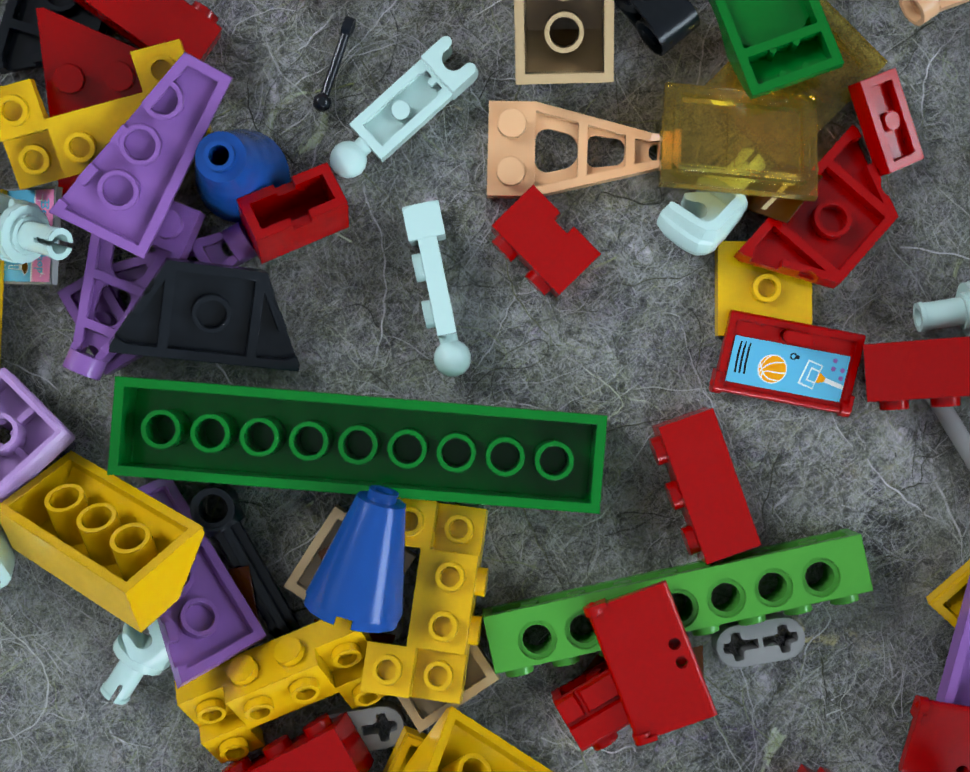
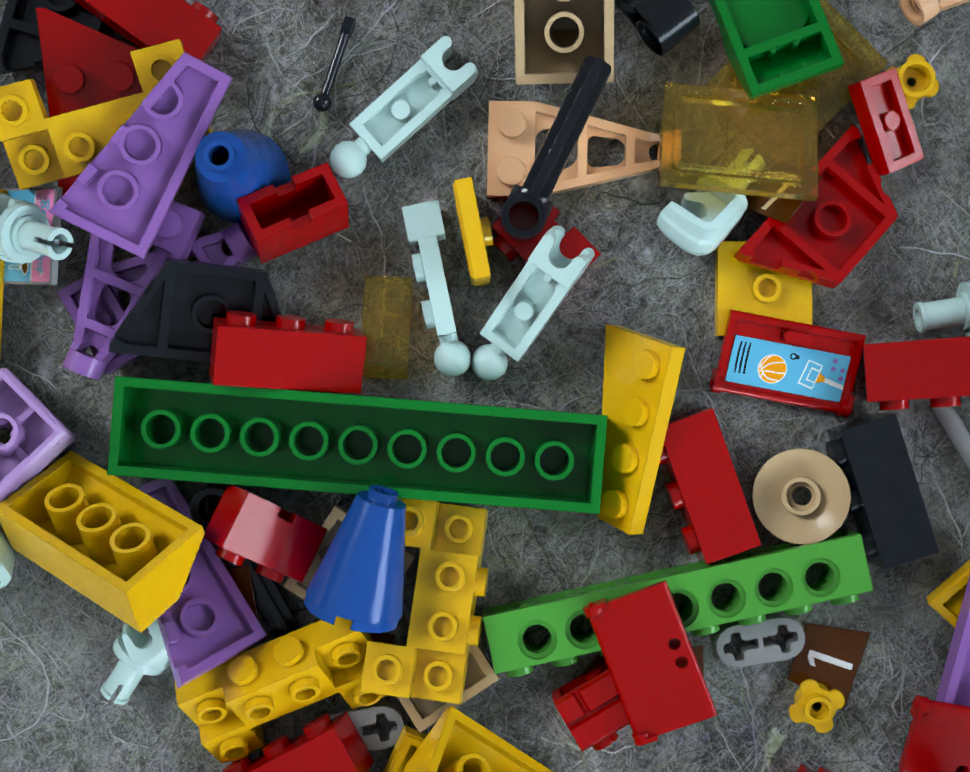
(263, 533): none -> red brick
(287, 353): none -> red brick
(387, 326): none -> clear yellow slope
(474, 231): none -> yellow plate
(528, 304): none -> light aqua plate
(557, 147): none -> black axle
(638, 400): none -> yellow wing
(776, 503): none -> tan dish
(813, 692): none -> yellow plate
(829, 657): none -> reddish brown sticker
(882, 490): none -> black brick
(924, 76): none -> yellow plate

